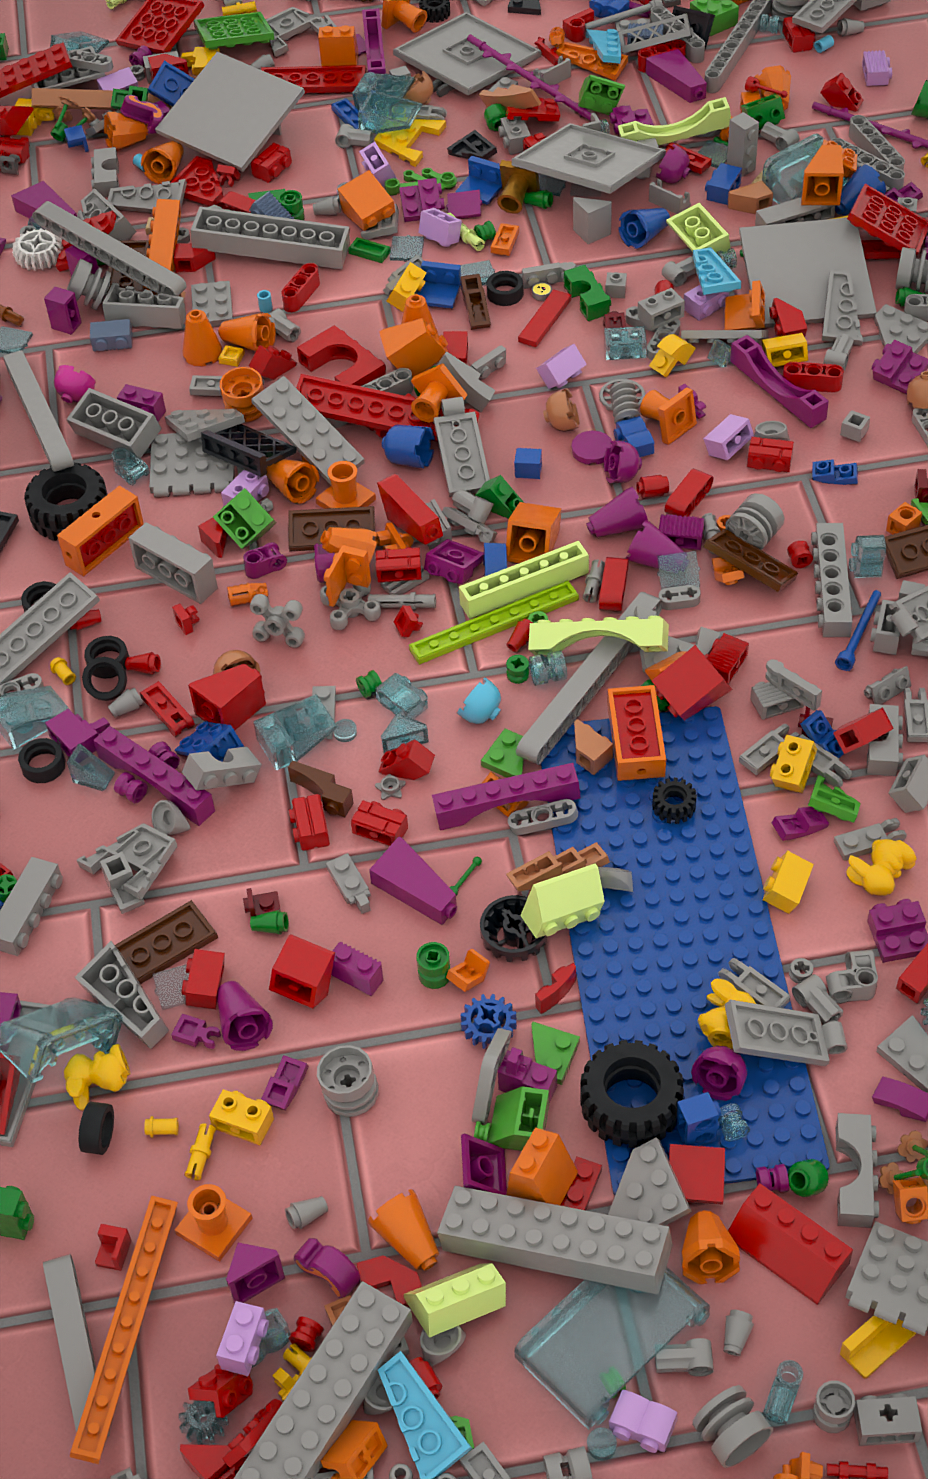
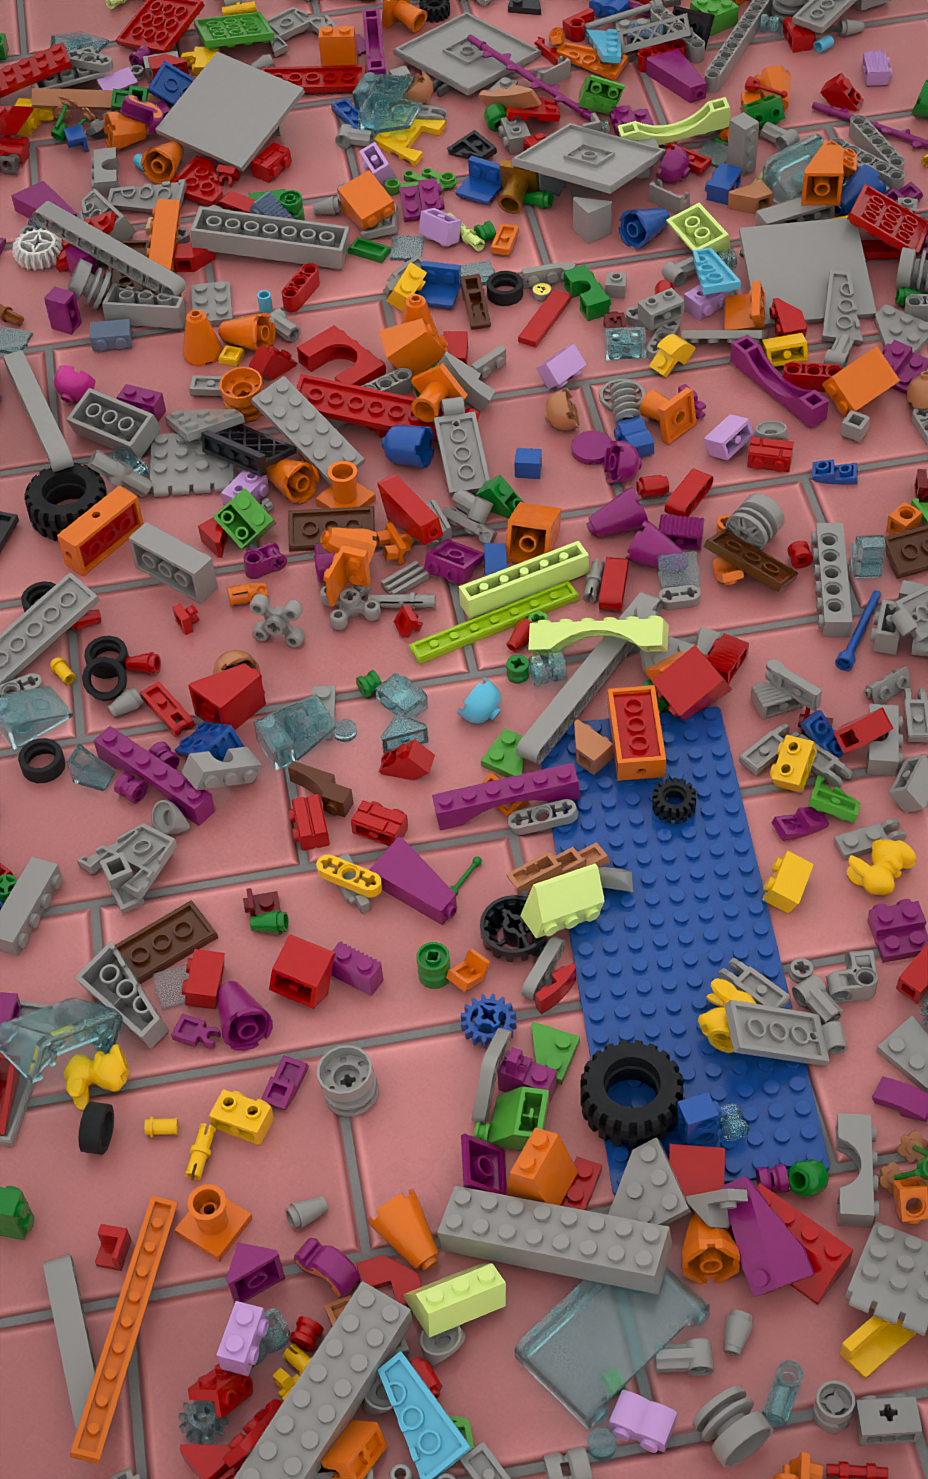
(71, 730): magenta hinge -> none
(119, 473): none -> light grey piece
(355, 884): none -> yellow beam
(390, 781): light grey plate -> none
(398, 565): red brick -> none
(464, 204): magenta piece -> none
(543, 967): none -> light grey beam
(710, 526): light grey pin -> none
(713, 1205): none -> light grey slope
(720, 353): clear light blue tile -> none
(720, 1072): magenta cylinder -> none
(765, 1245): none -> magenta wedge
(860, 381): none -> orange slope

